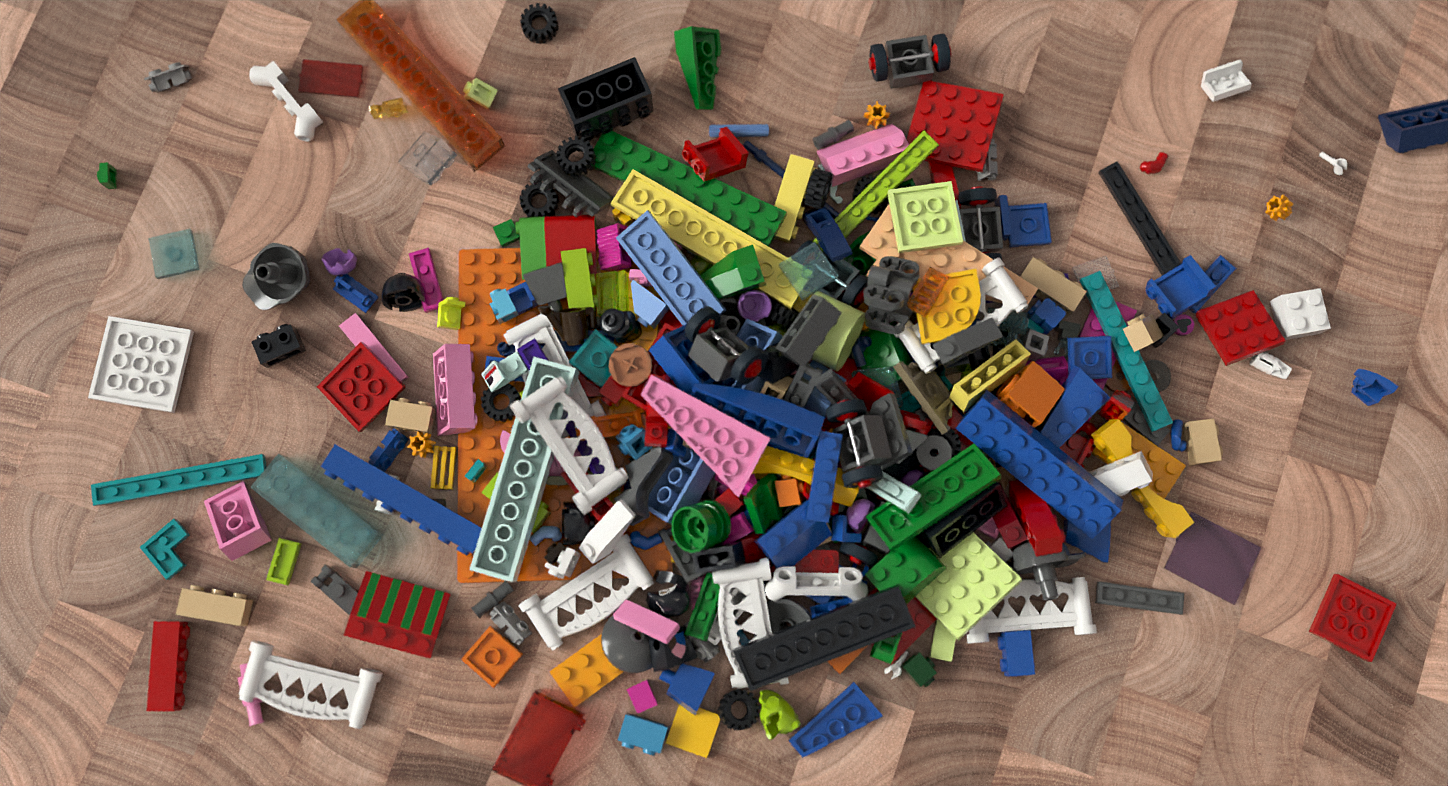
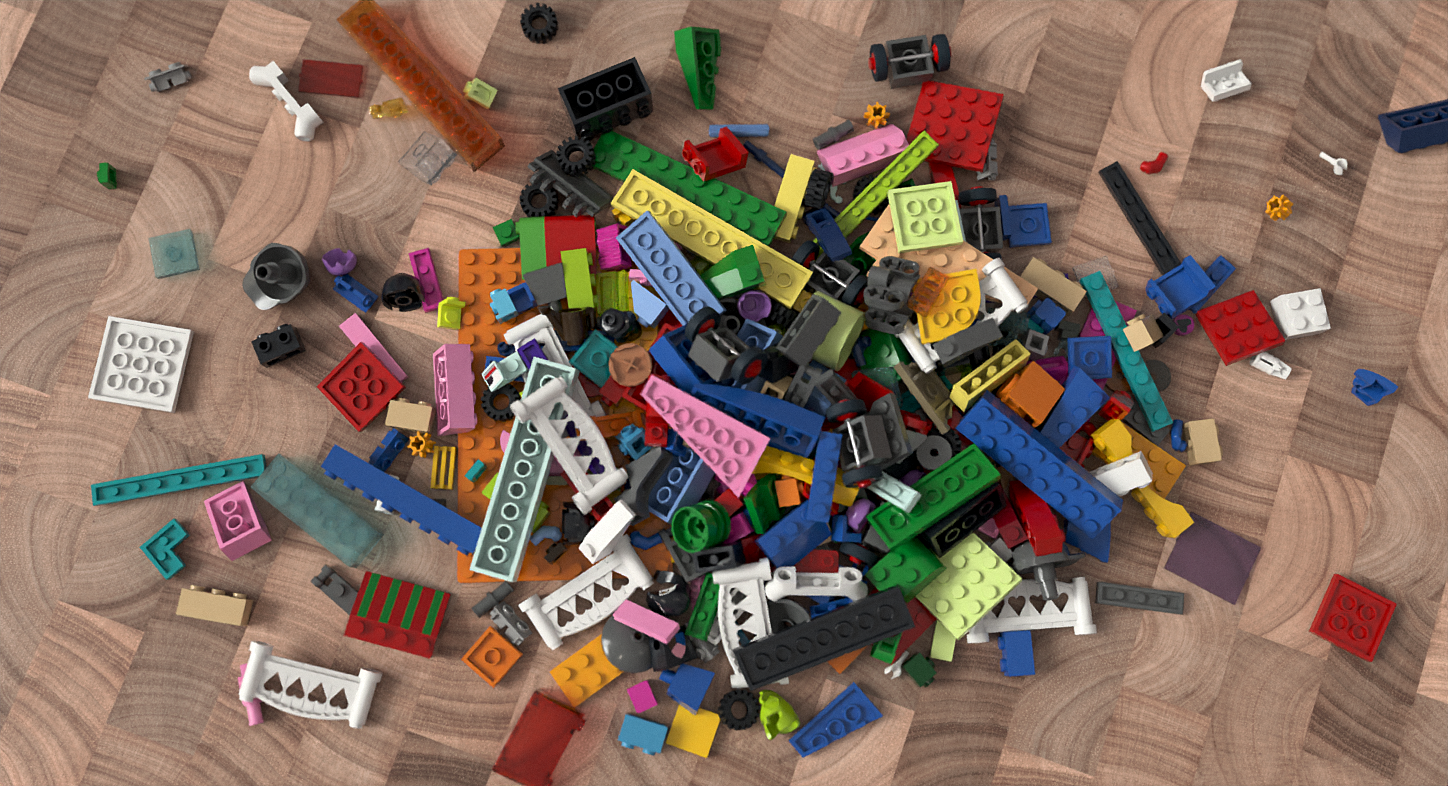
(167, 666): red brick -> none
(283, 561): lime plate -> none
(567, 560): white bracket -> none
(808, 271): clear light blue plate -> none

